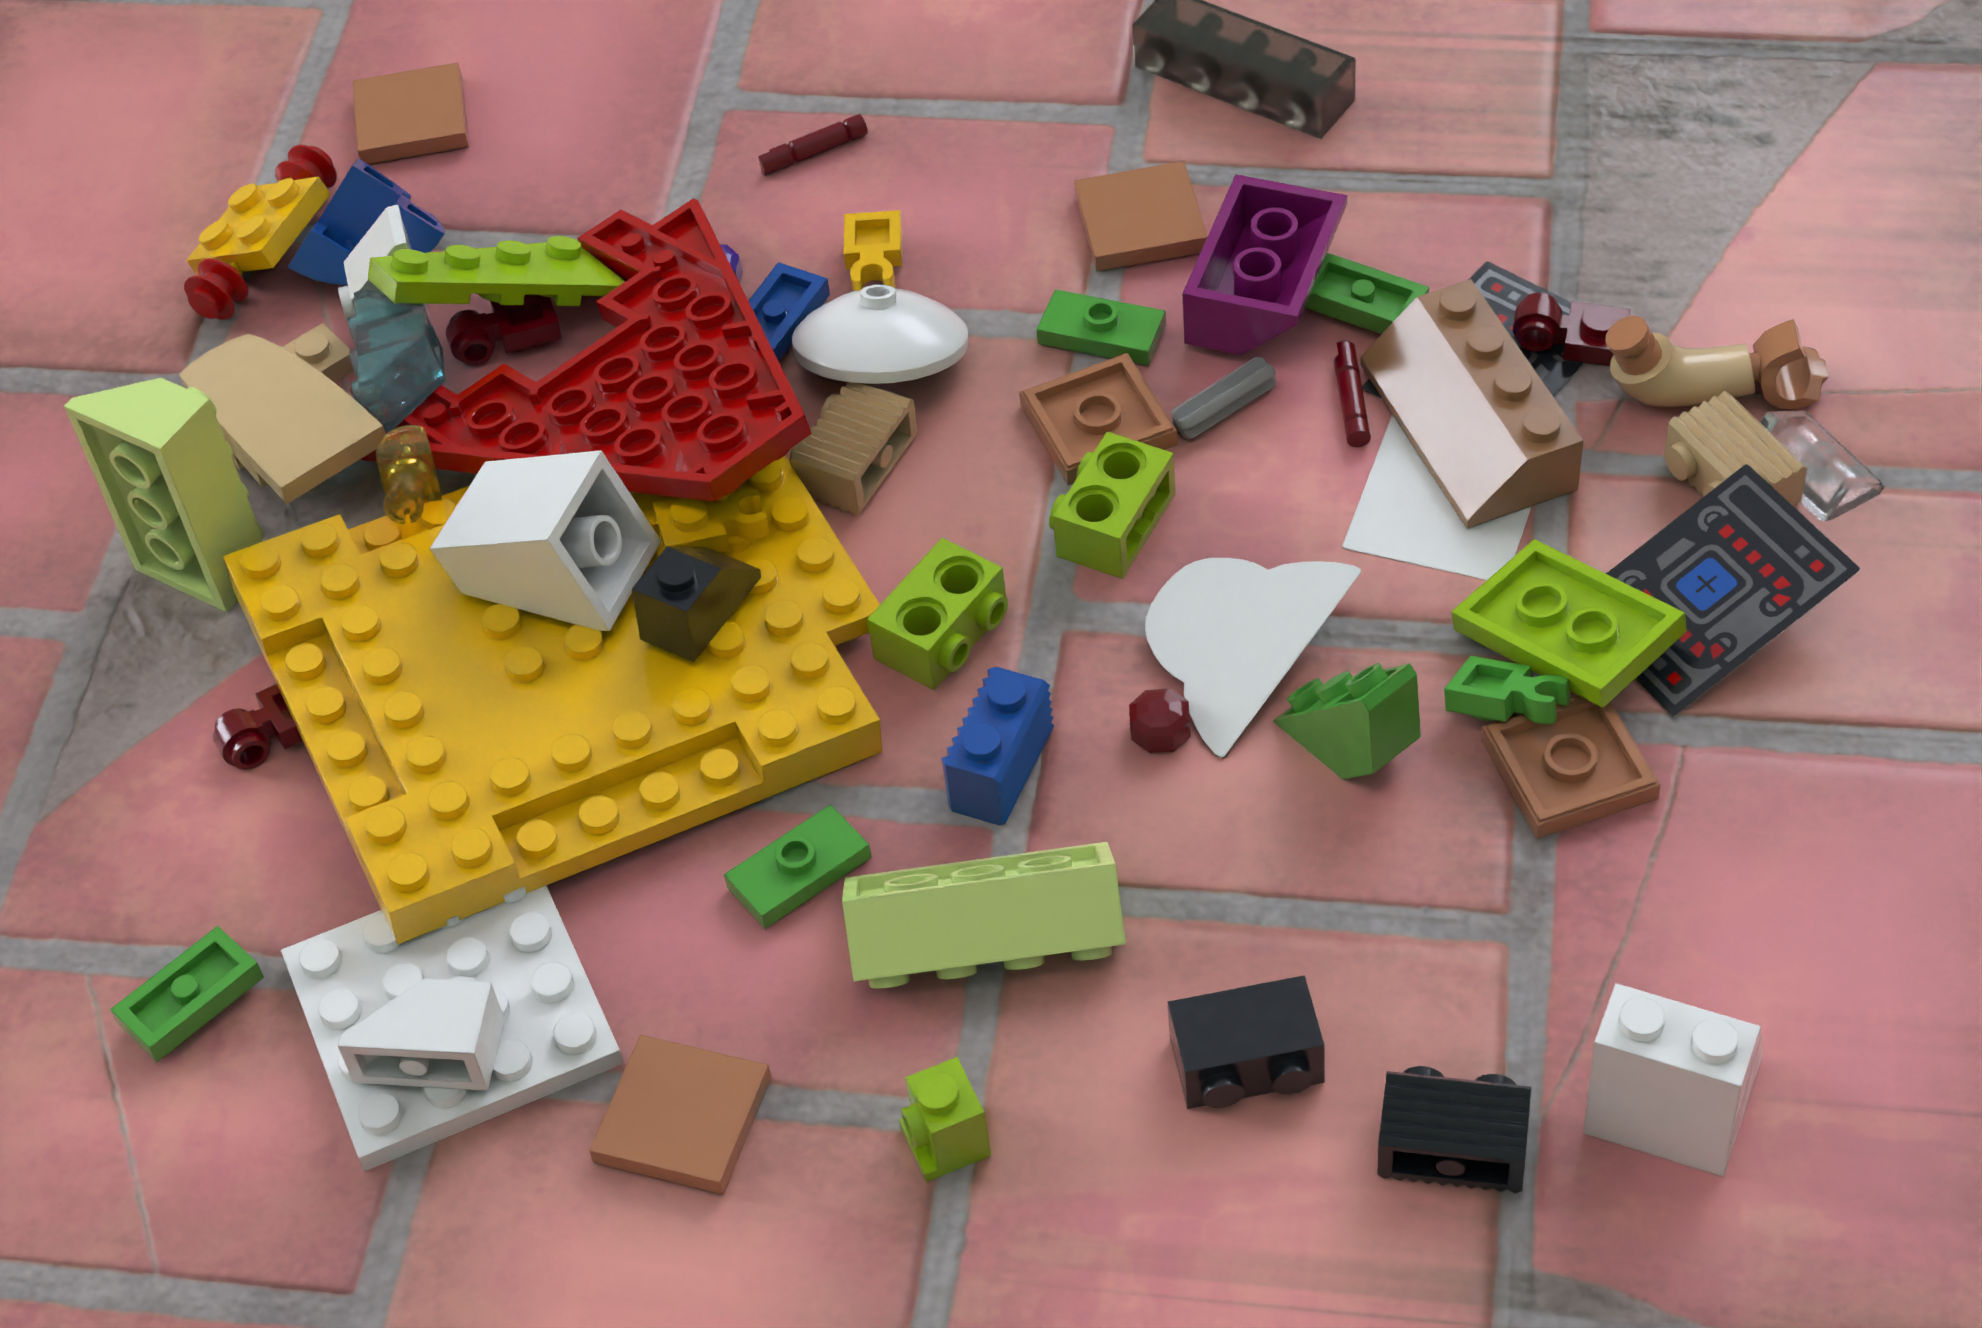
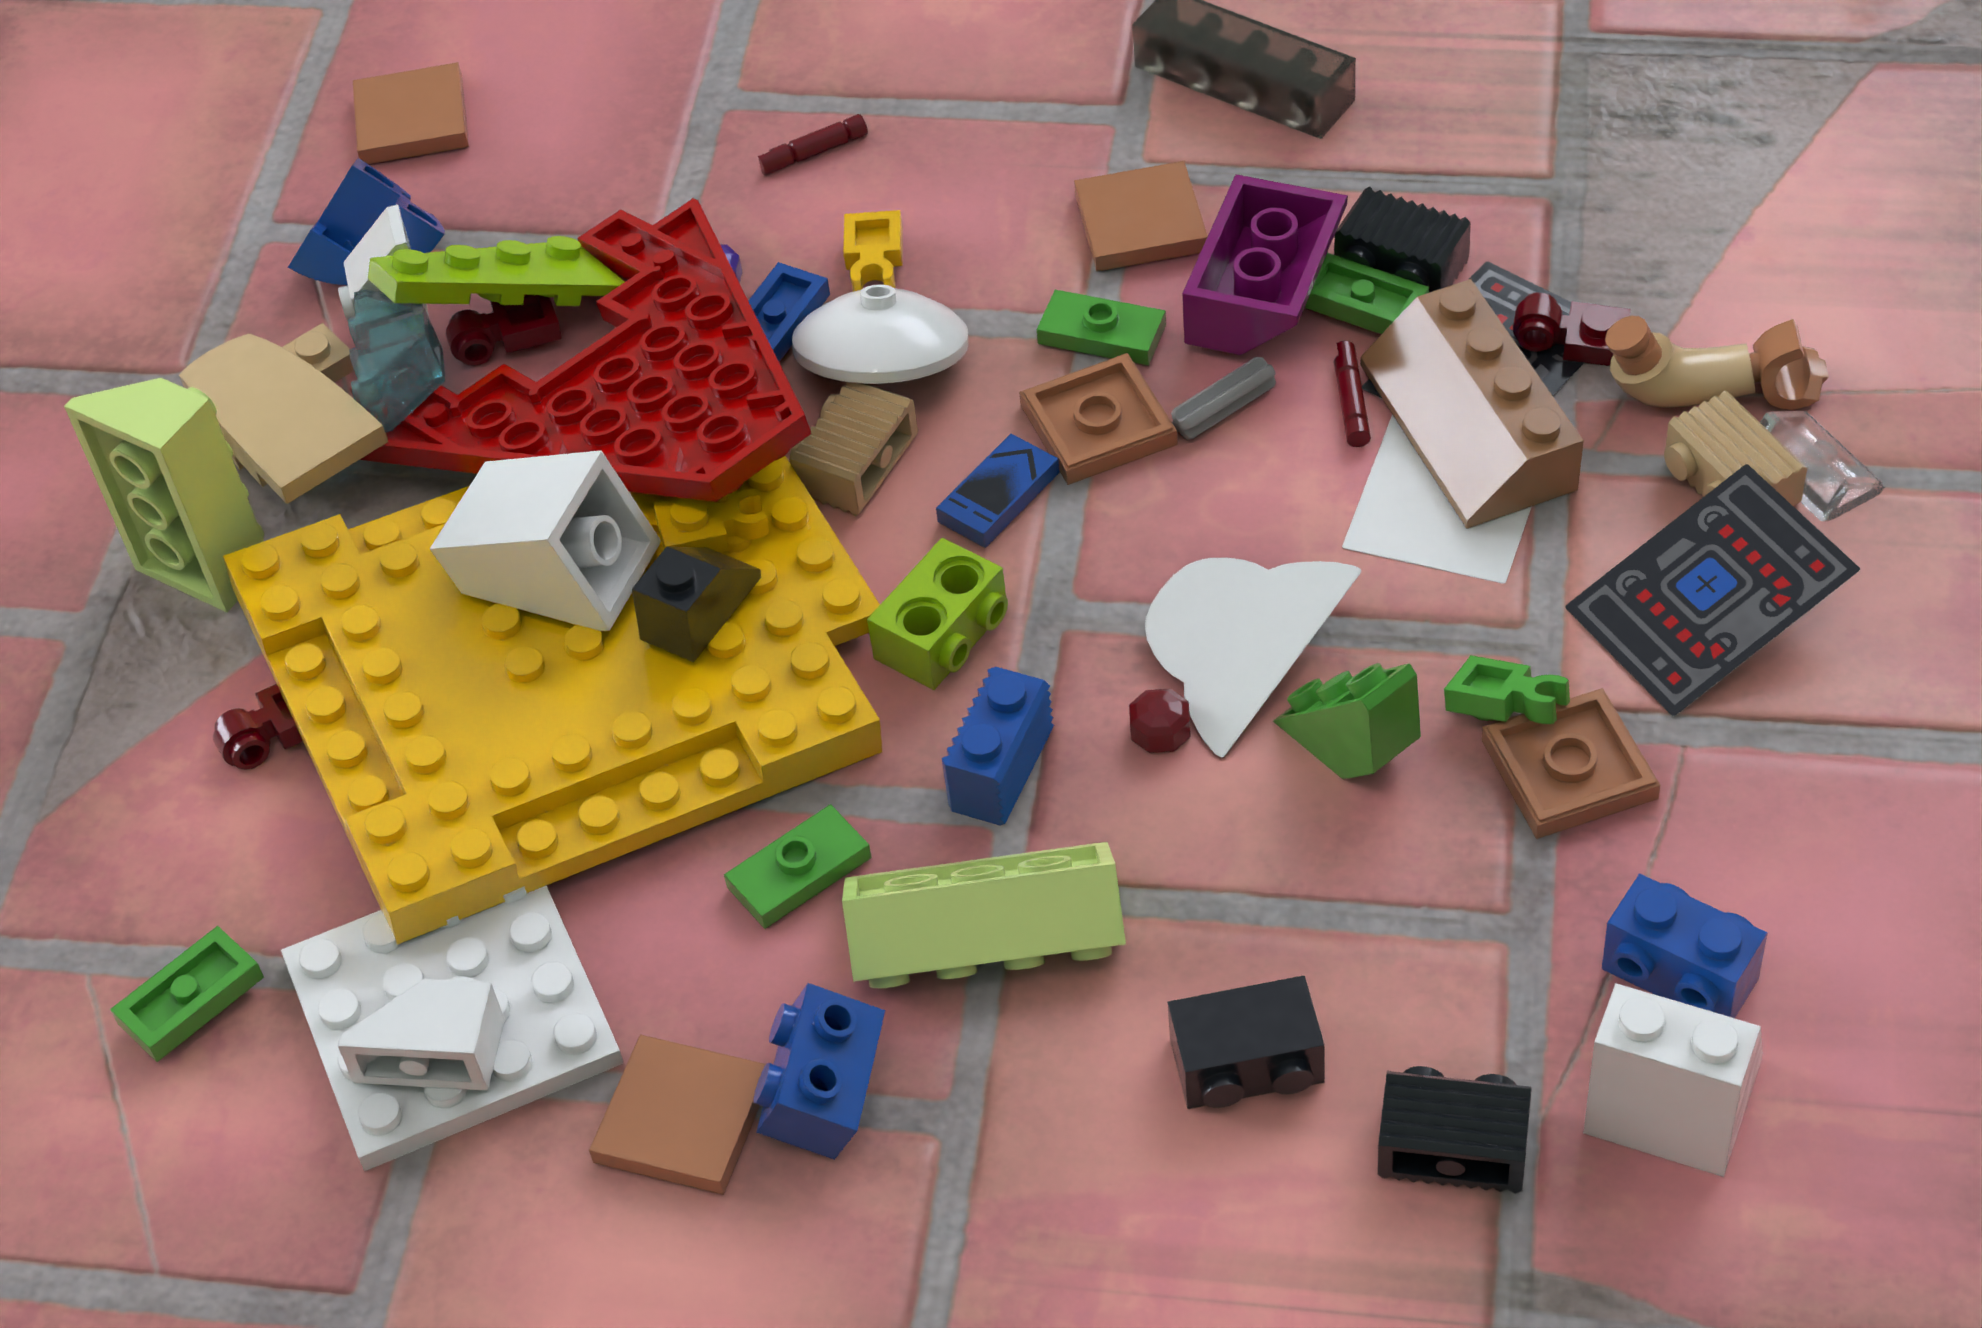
(257, 230): yellow plate -> none
(407, 473): clear yellow piece -> none
(819, 1070): none -> blue brick
(944, 1120): lime brick -> none
(997, 490): none -> blue tile
(1113, 504): lime brick -> none
(1404, 239): none -> black brick
(1569, 622): lime plate -> none
(1683, 948): none -> blue brick

